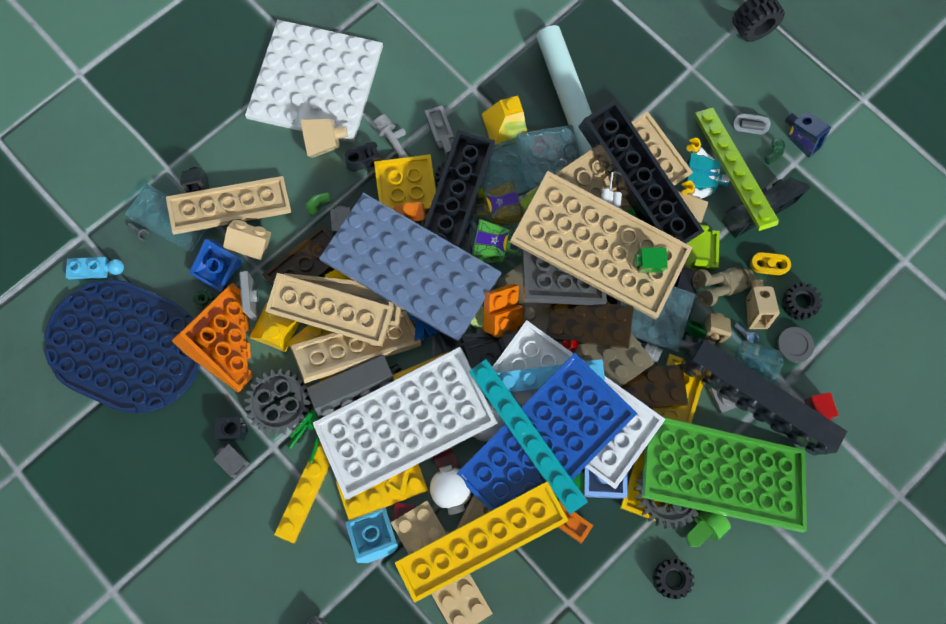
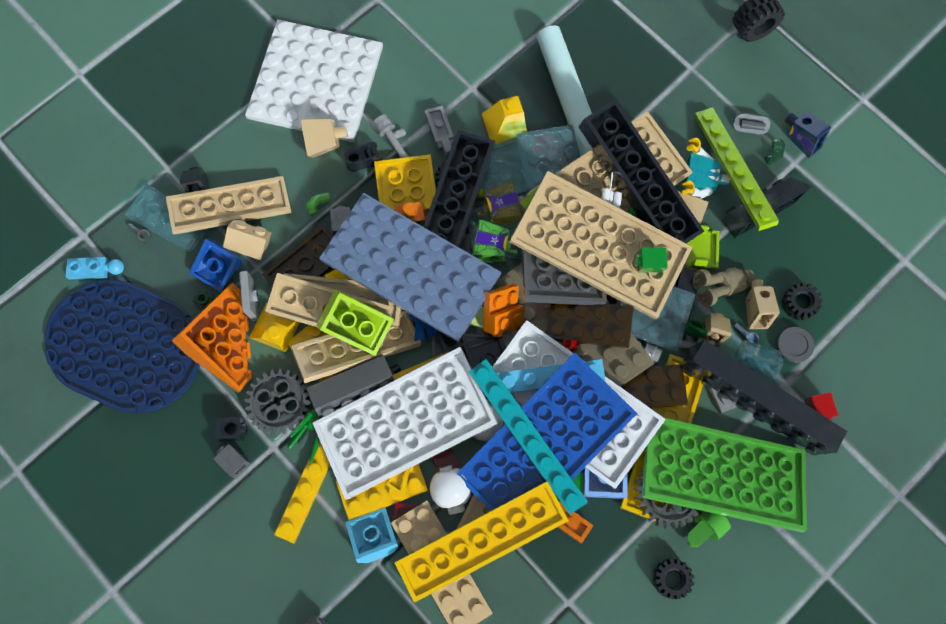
(354, 322): none -> lime slope
(769, 263): yellow plate -> none

